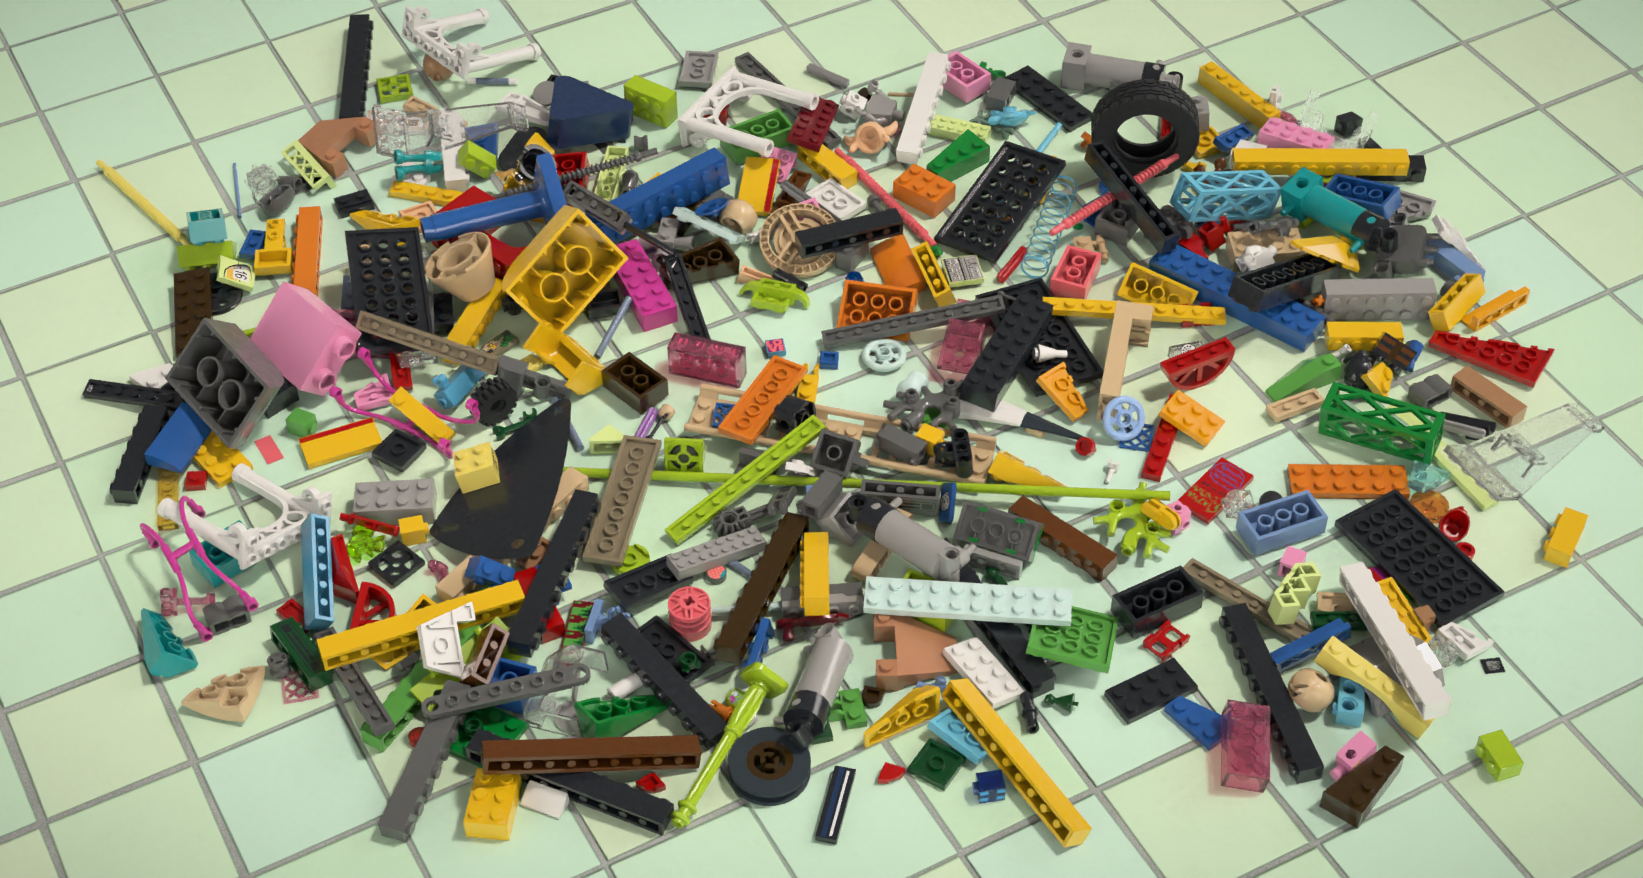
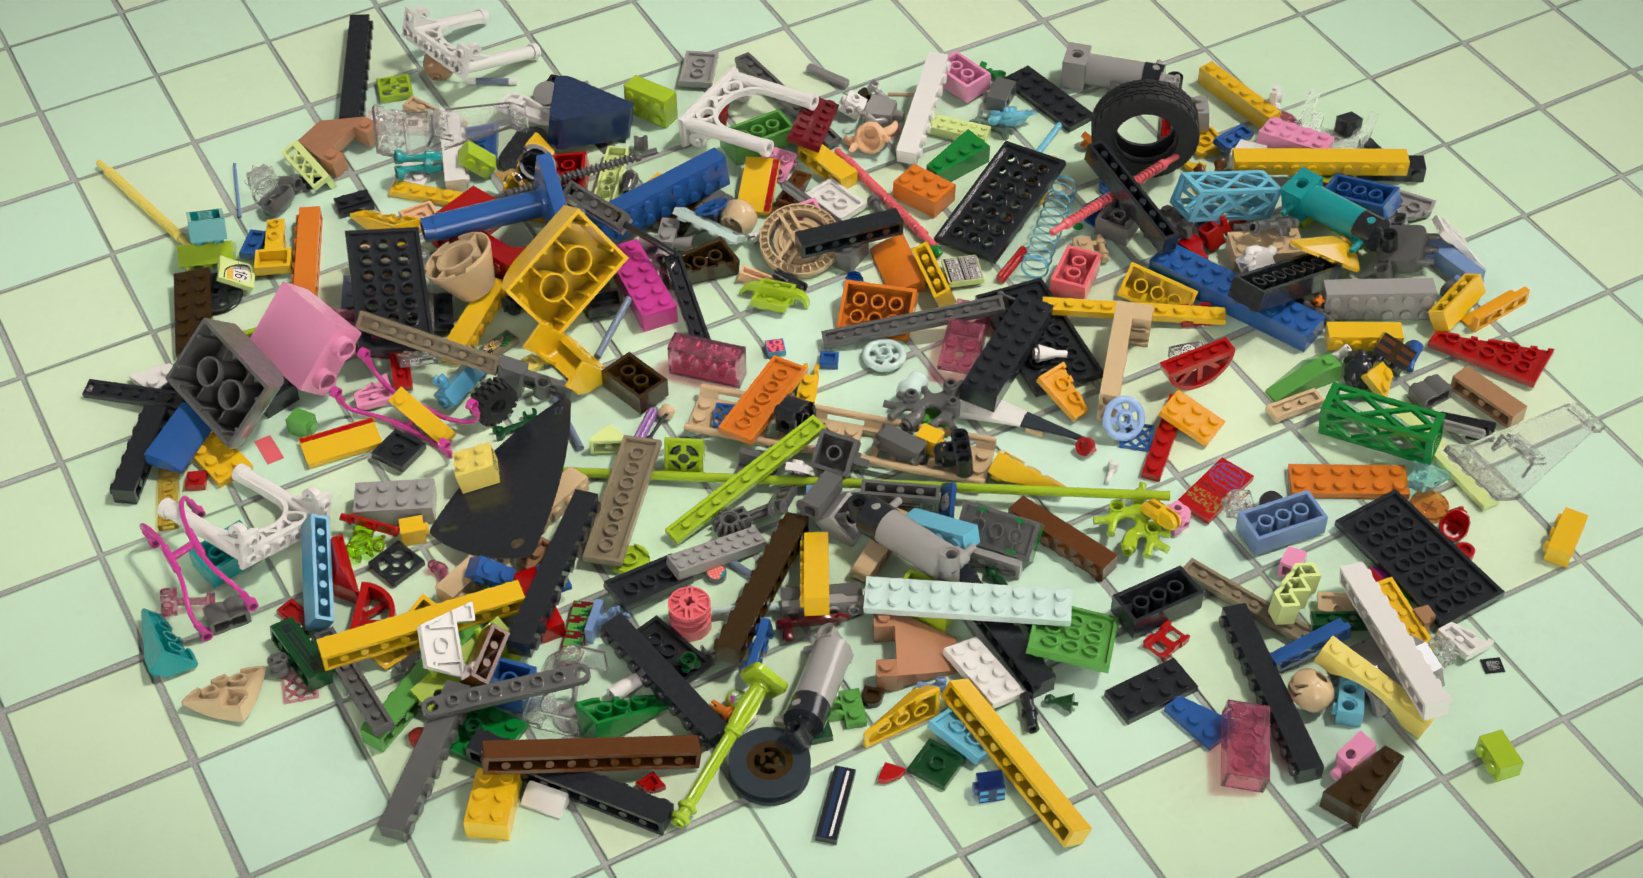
(951, 530): none -> medium azure brick

